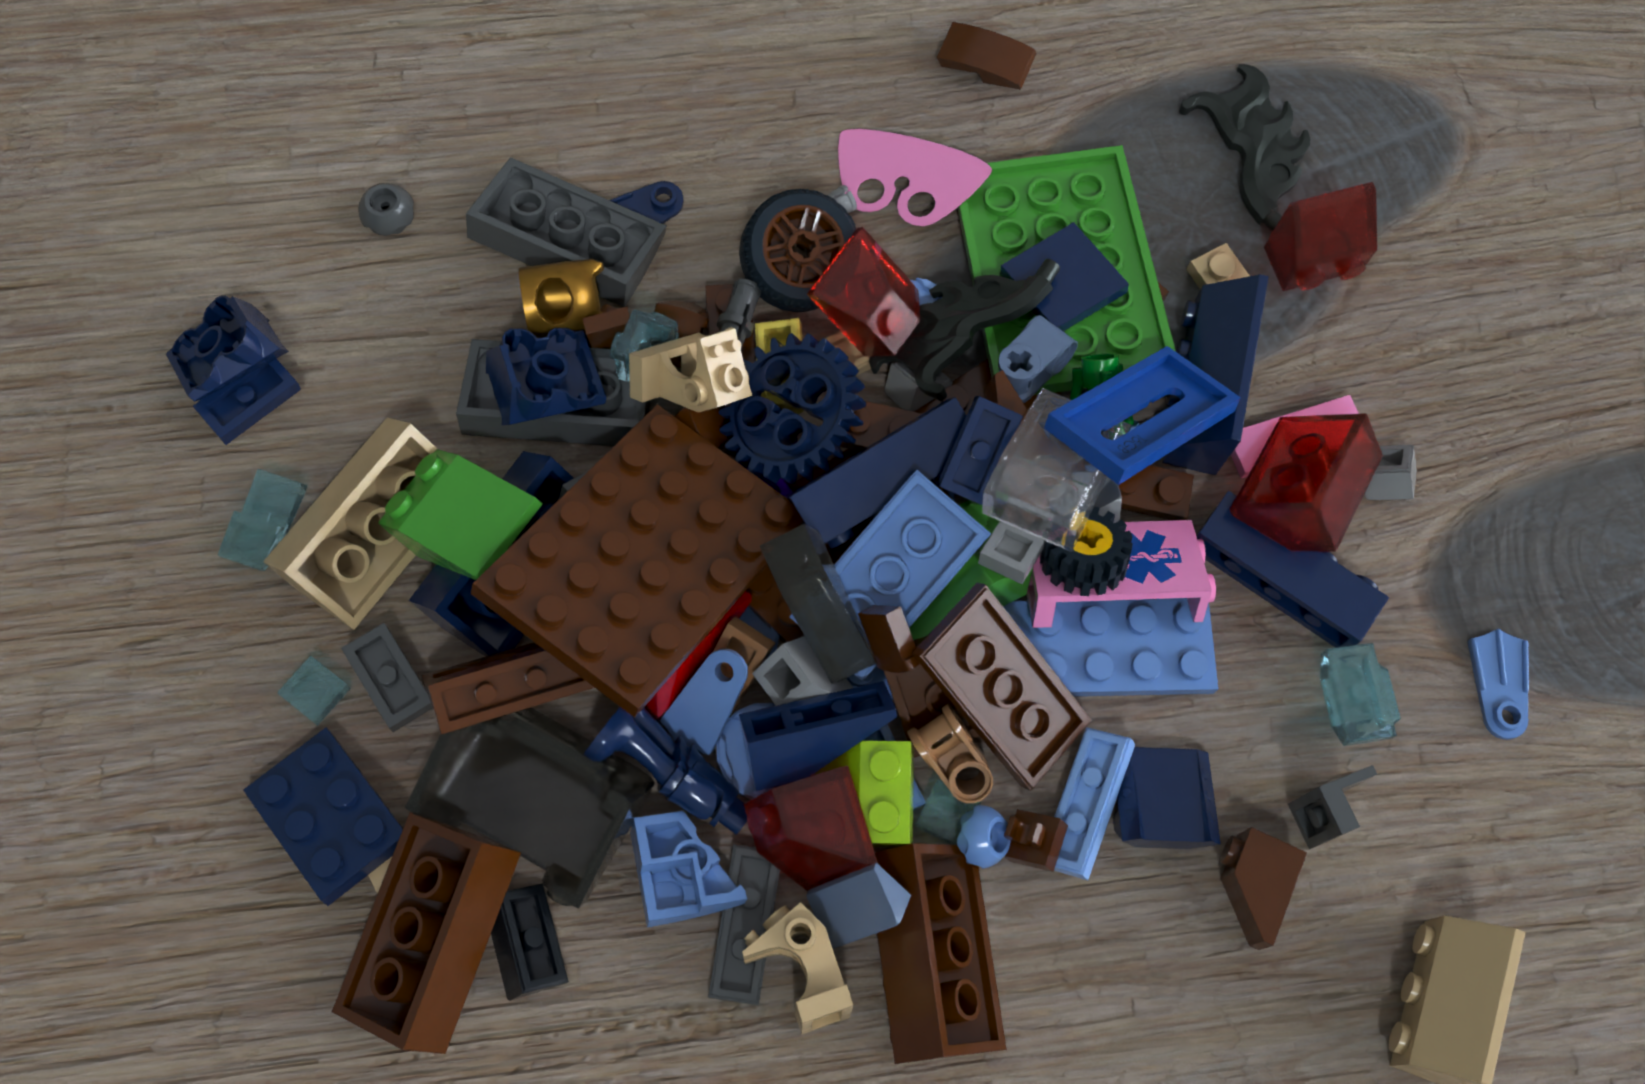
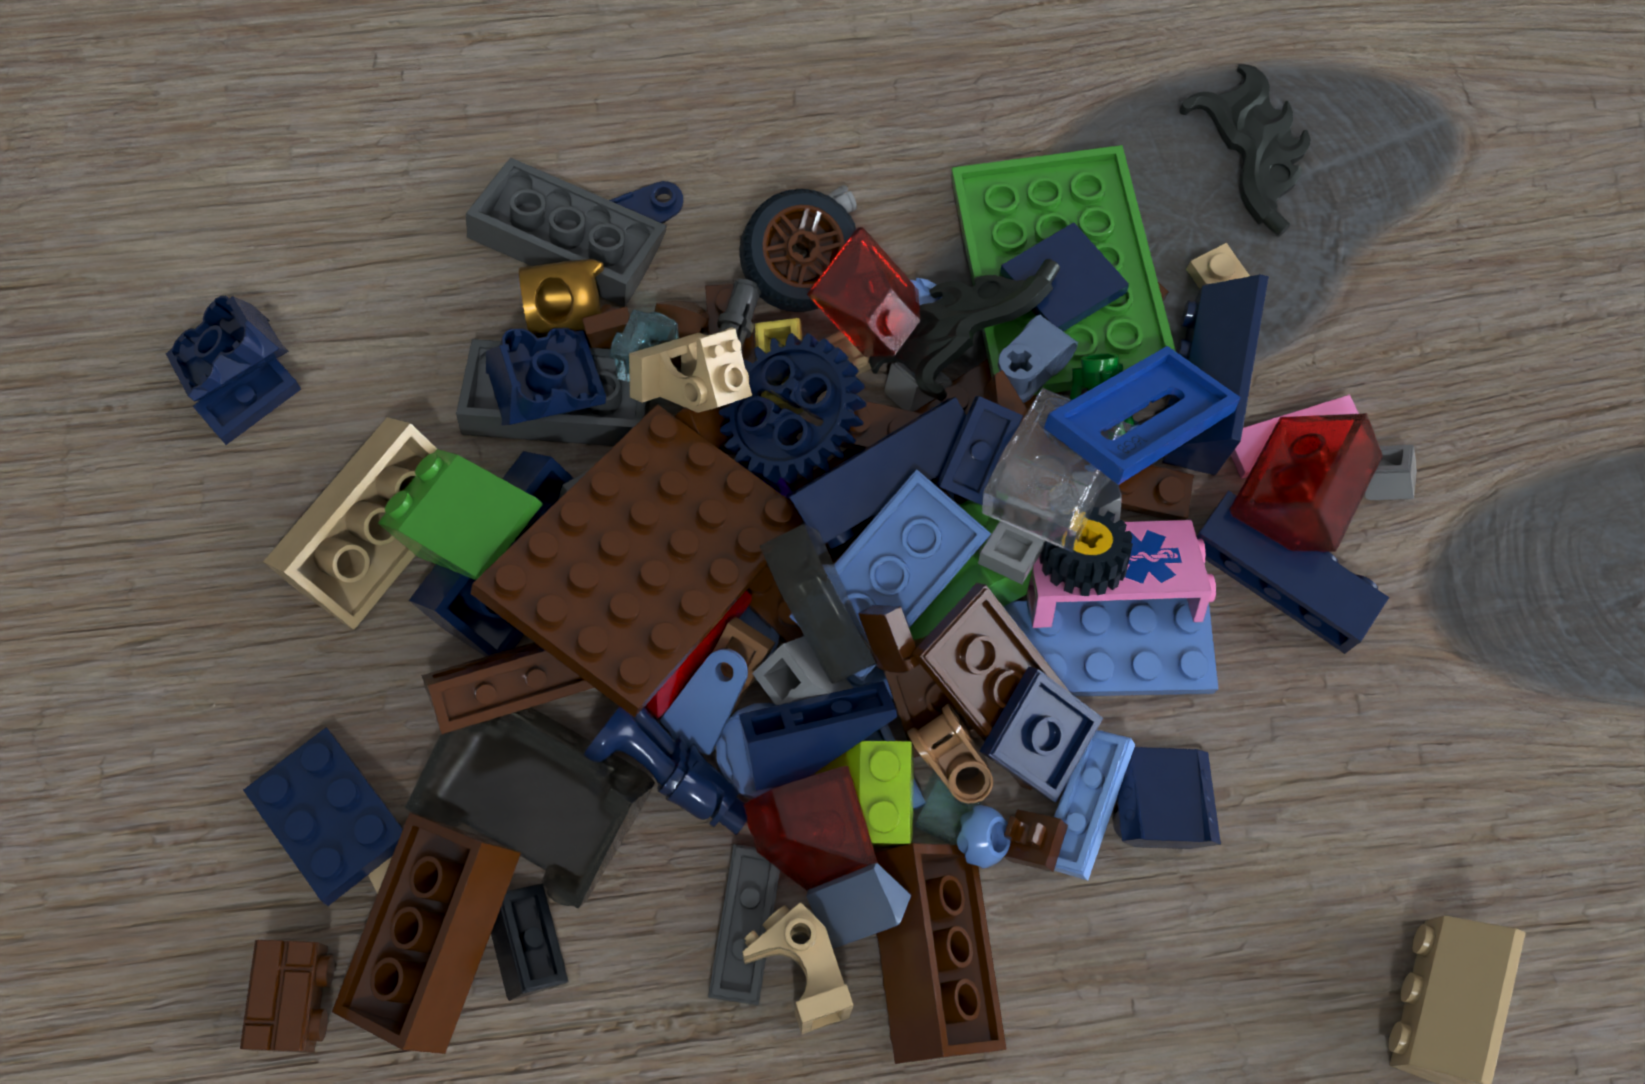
(263, 520): clear light blue slope -> none
(286, 996): none -> reddish brown brick
(314, 690): clear light blue tile -> none
(388, 677): dark grey plate -> none
(392, 219): dark grey plate -> none
(678, 871): medium blue slope -> none
(930, 167): bright pink piece -> none
(988, 53): reddish brown slope -> none
(1041, 734): none -> tile
(1260, 882): reddish brown slope -> none
(1324, 238): clear red slope -> none
(1325, 810): dark grey panel -> none
(1358, 695): clear light blue slope -> none
(1501, 681): medium blue piece -> none

